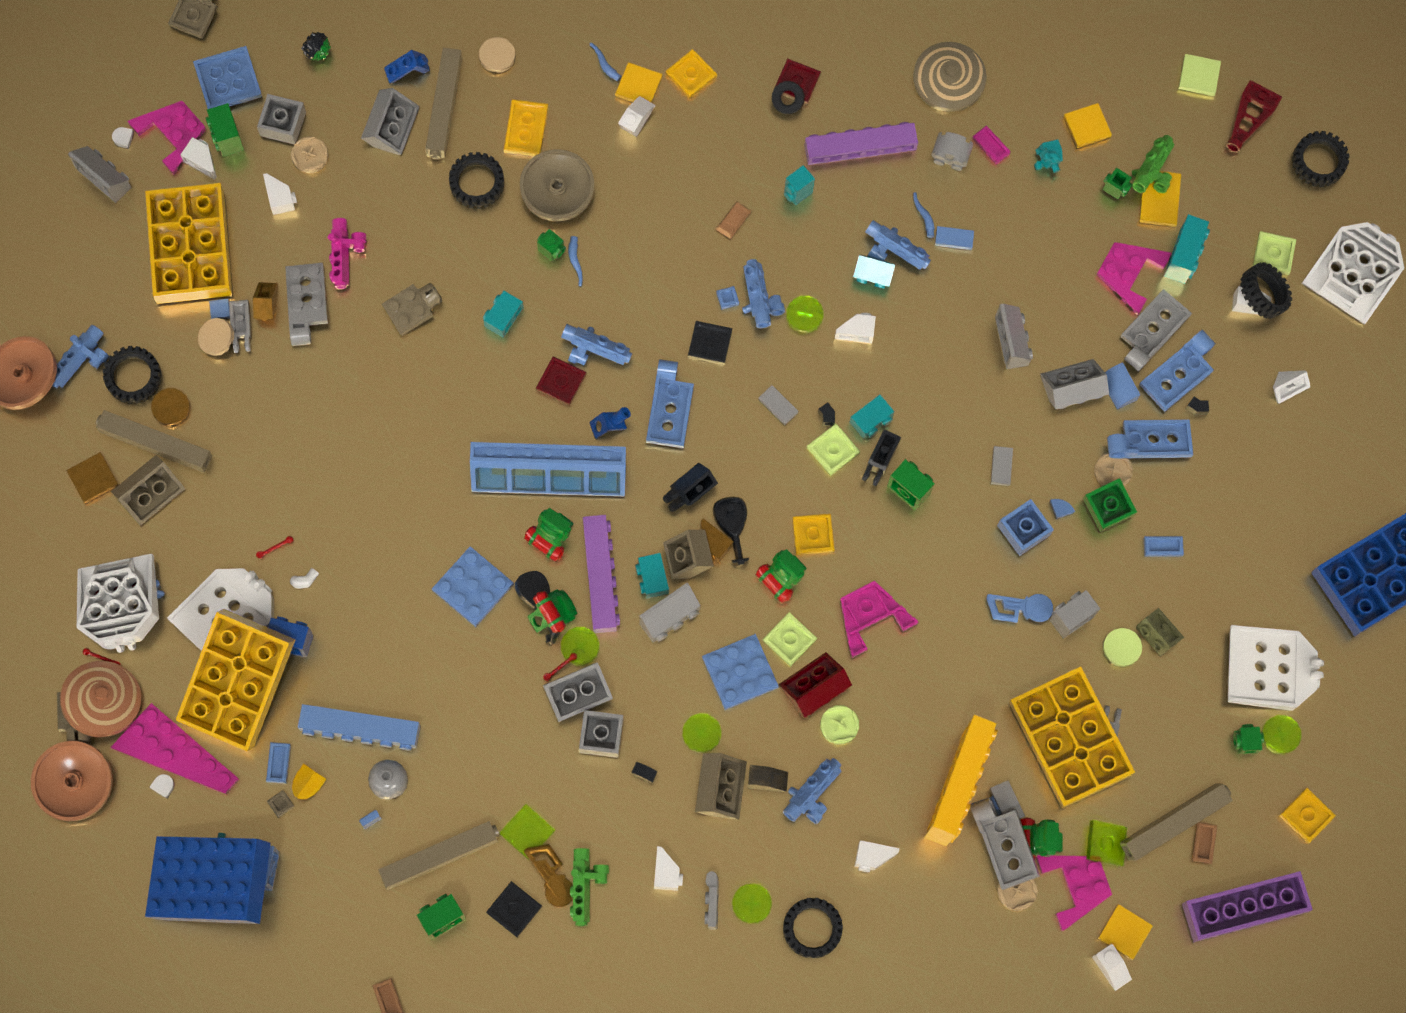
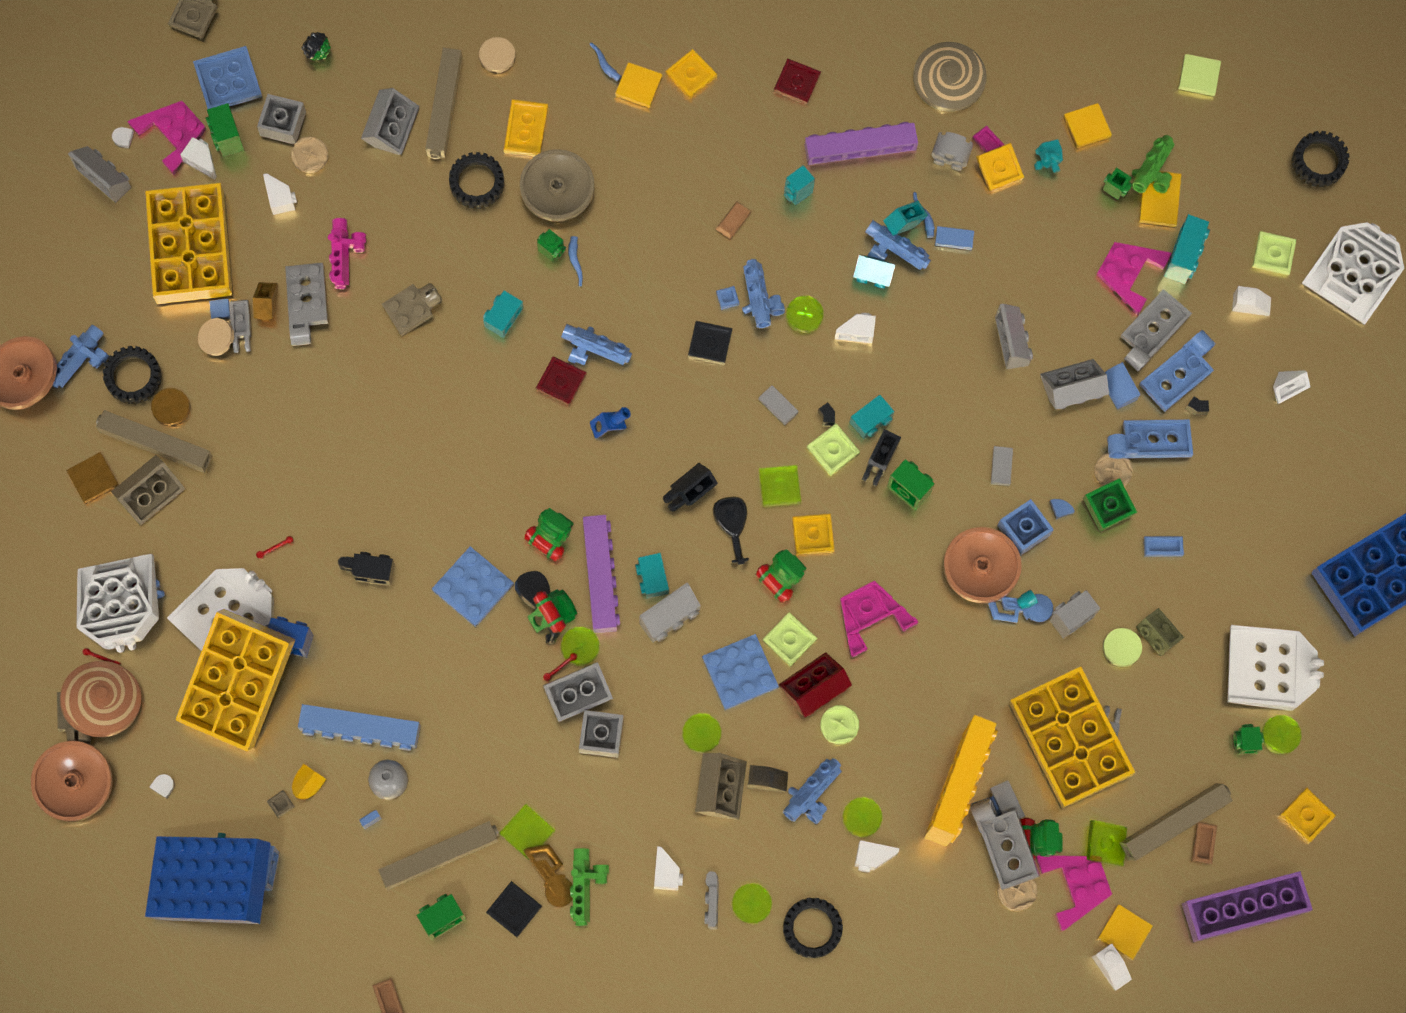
(168, 747): dark pink wing -> none
(278, 763): medium blue tile -> none
(304, 581): white arm -> none
(369, 568): none -> black hinge
(405, 64): blue bracket -> none
(548, 469): medium blue window -> none
(636, 116): white slope -> none
(644, 772): black piece -> none
(669, 392): medium blue hinge -> none
(688, 554): dark tan brick -> none
(718, 542): pearl gold slope -> none
(779, 486): none -> clear neon green tile
(790, 86): black tyre -> none
(862, 817): none -> clear neon green tile
(905, 218): none -> teal brick
(982, 565): none -> nougat dish
(1000, 166): none -> yellow tile
(1027, 600): none -> teal hose
(1255, 296): black tyre -> none
(1260, 97): dark red plate -> none

